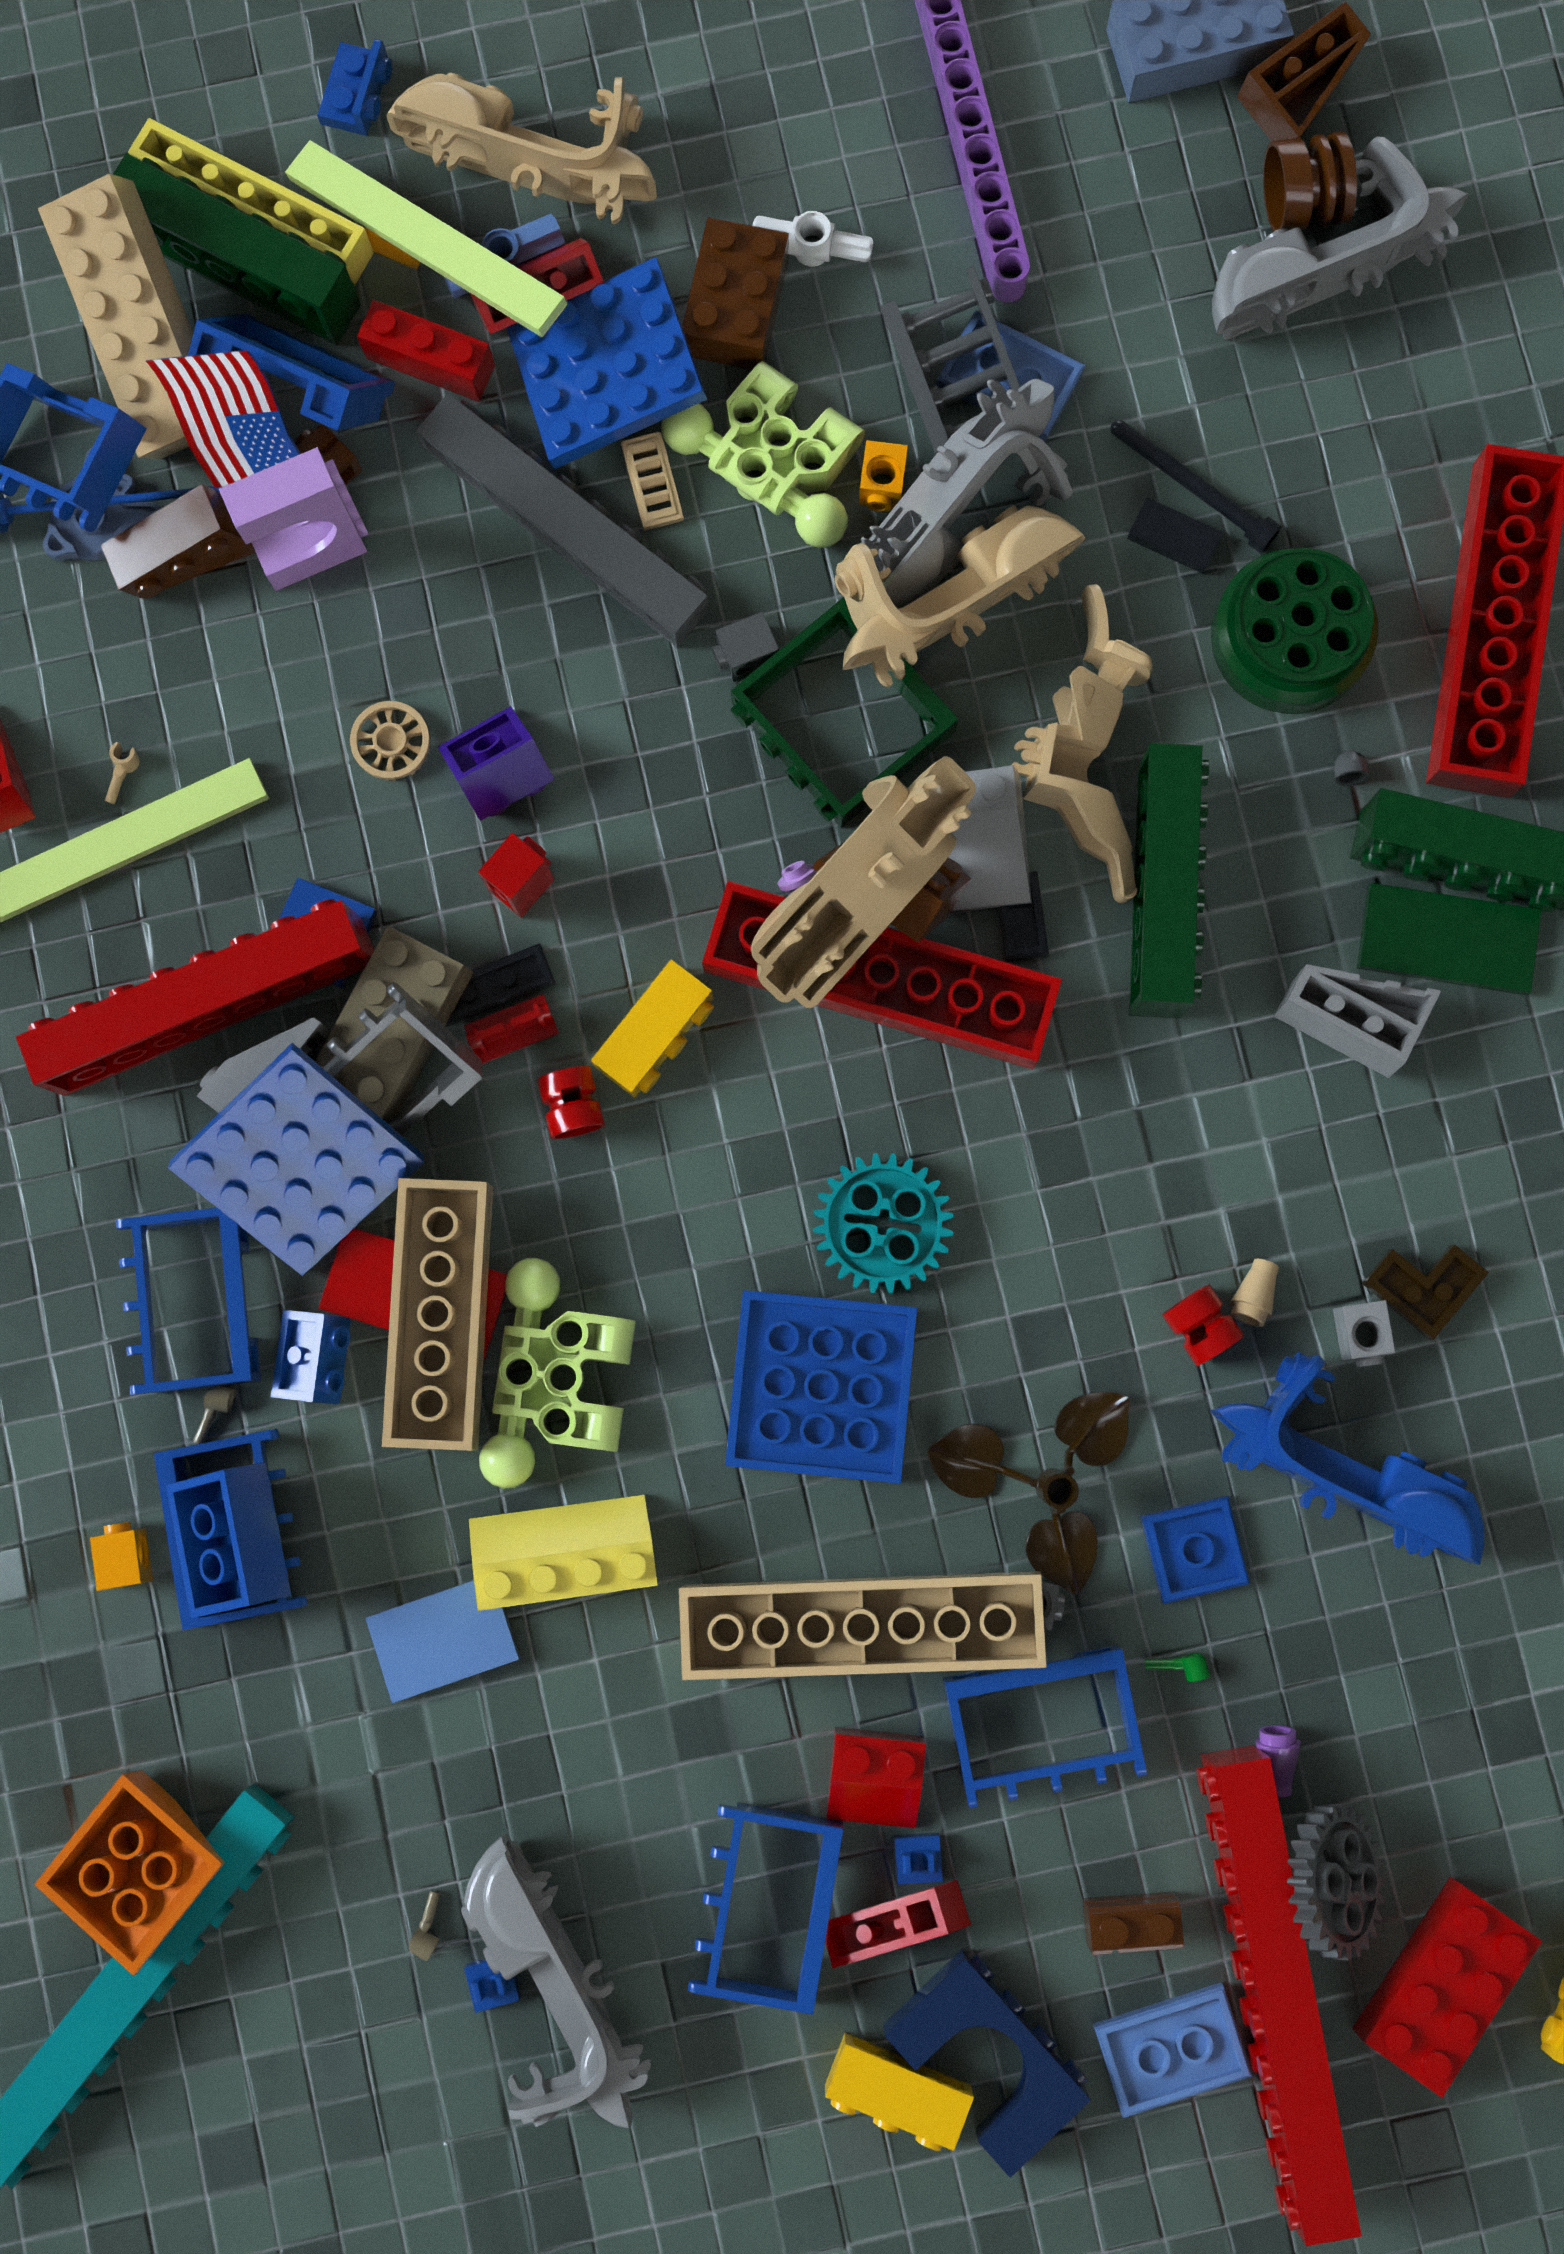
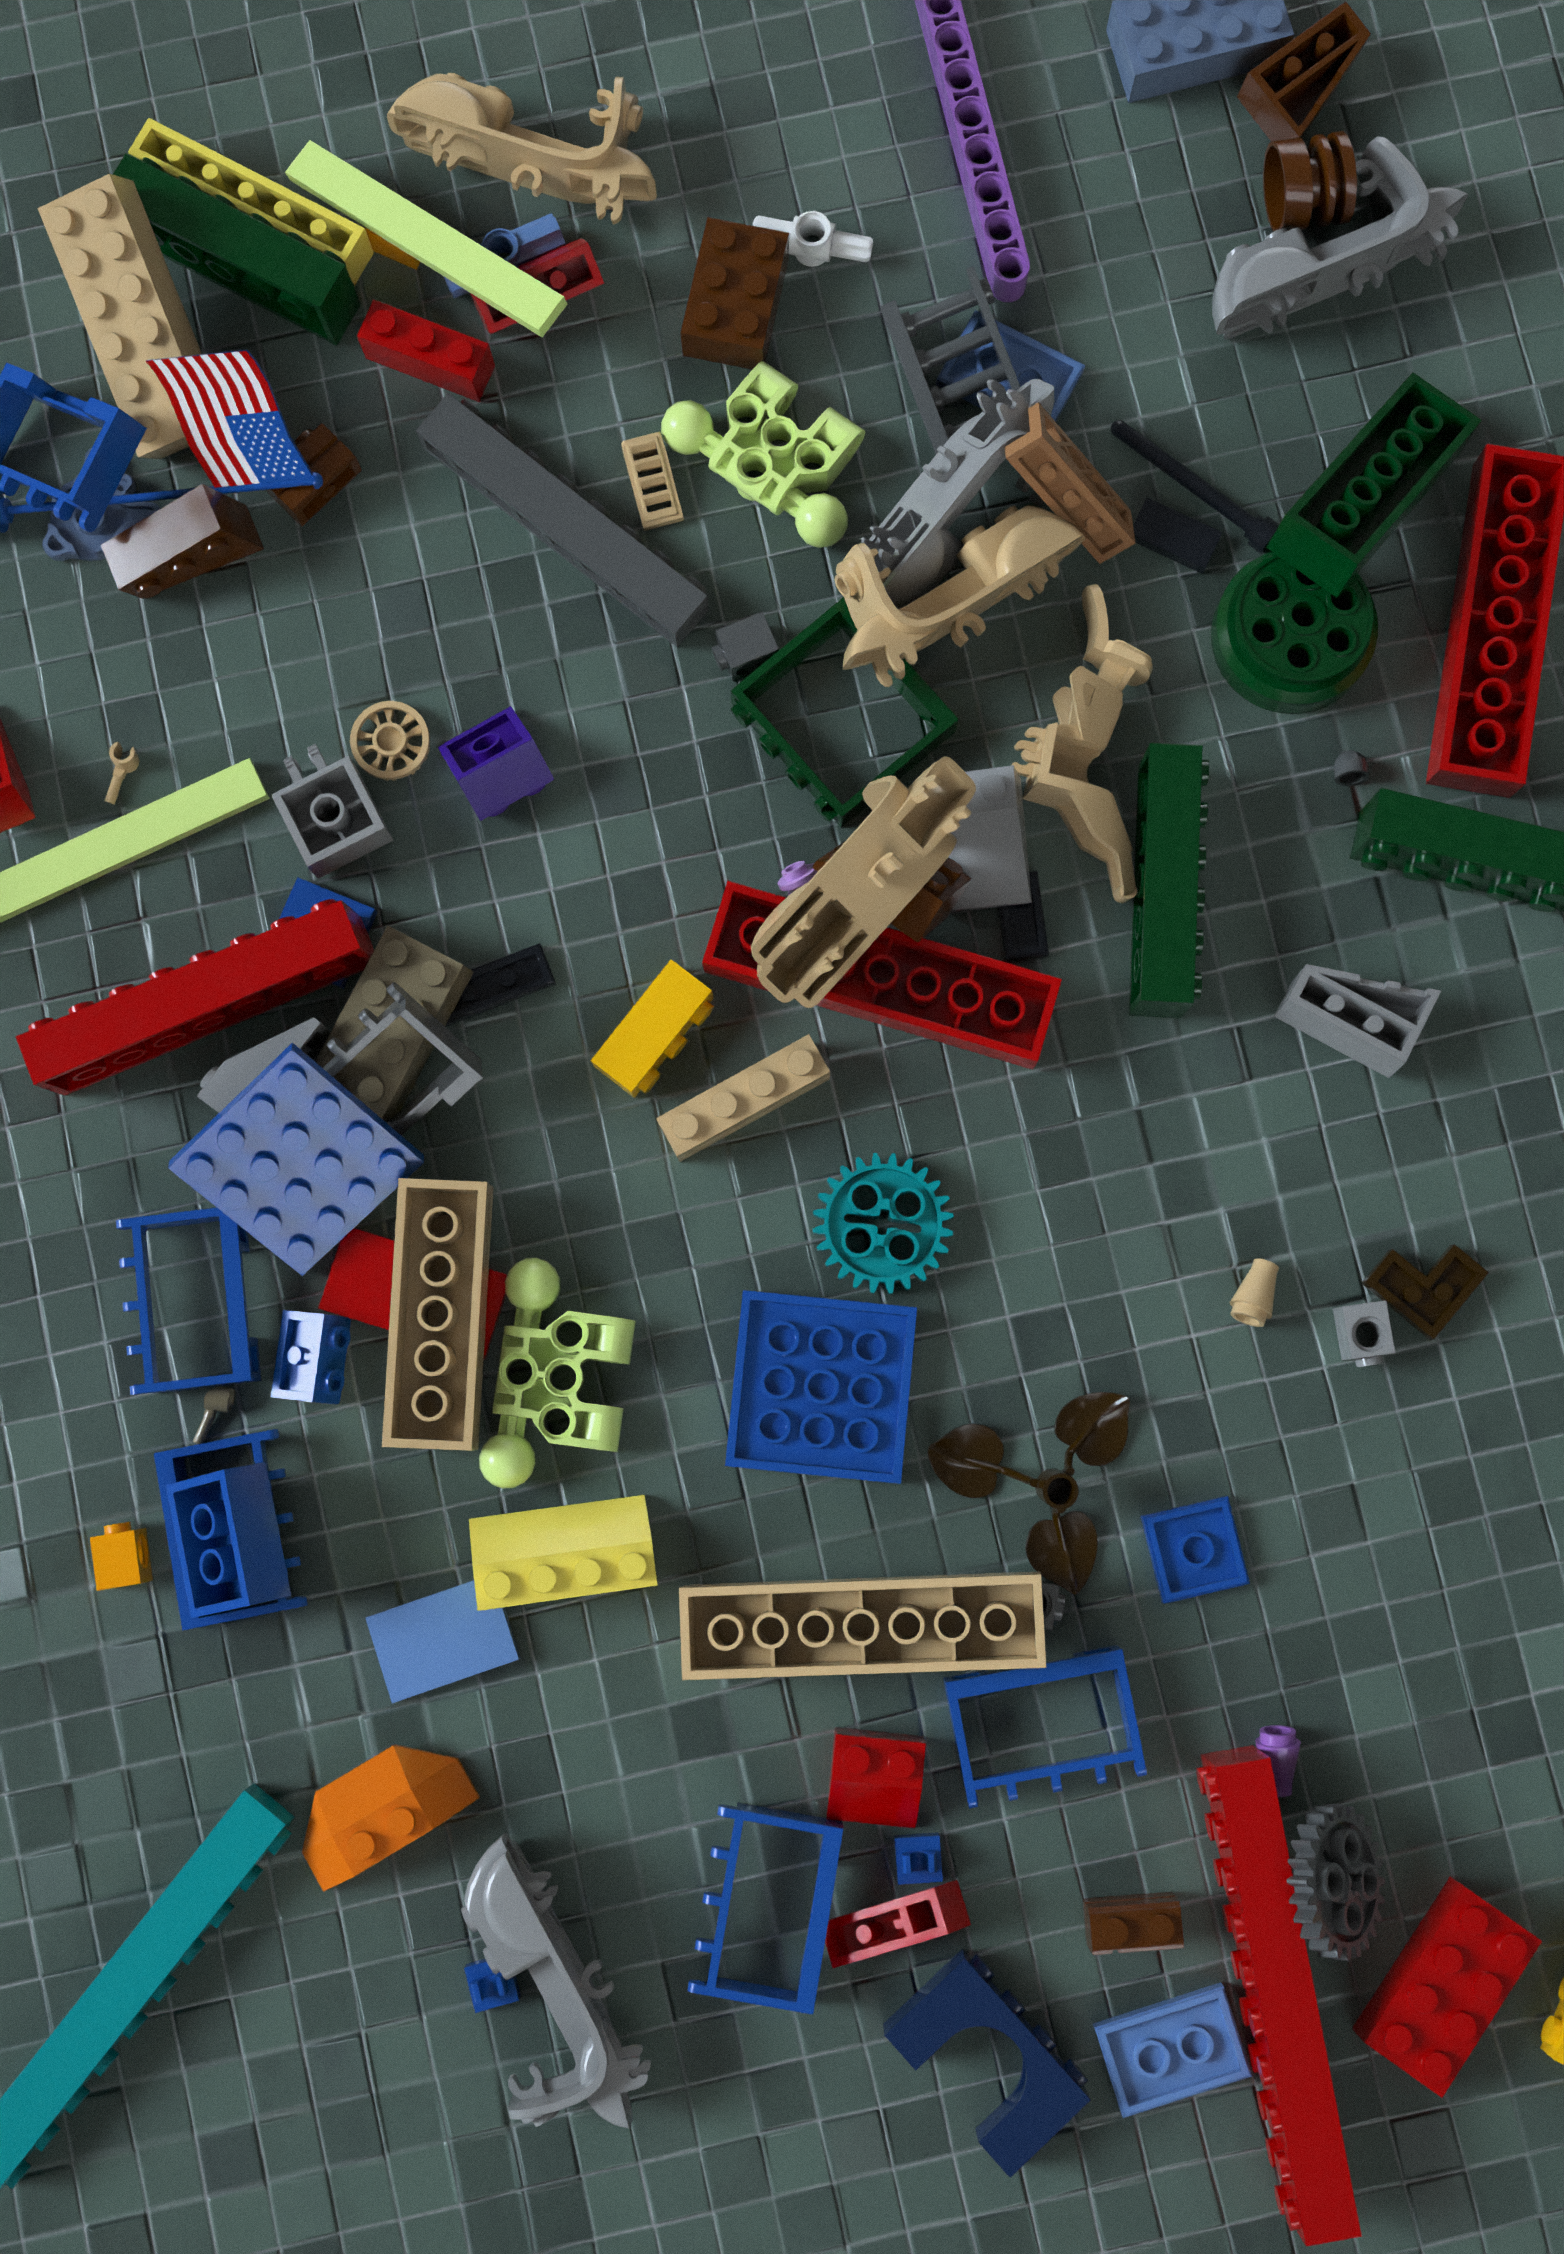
(131, 1870): orange slope -> none
(296, 517): lavender arch -> none
(307, 808): none -> light grey hinge
(325, 398): blue hinge -> none
(355, 87): blue bracket -> none
(381, 1810): none -> orange wedge
(422, 1942): dark tan hand -> none
(511, 1029): red hinge -> none
(517, 873): red brick -> none
(573, 1117): red wheel -> none
(608, 364): blue plate -> none
(744, 1098): none -> tan brick
(882, 459): light orange brick -> none
(896, 2095): yellow brick -> none
(1071, 486): none -> medium nougat fence
(1187, 1320): red wheel -> none
(1193, 1664): green hand -> none
(1373, 484): none -> dark green brick
(1417, 1504): blue piece -> none
(1449, 939): dark green tile -> none

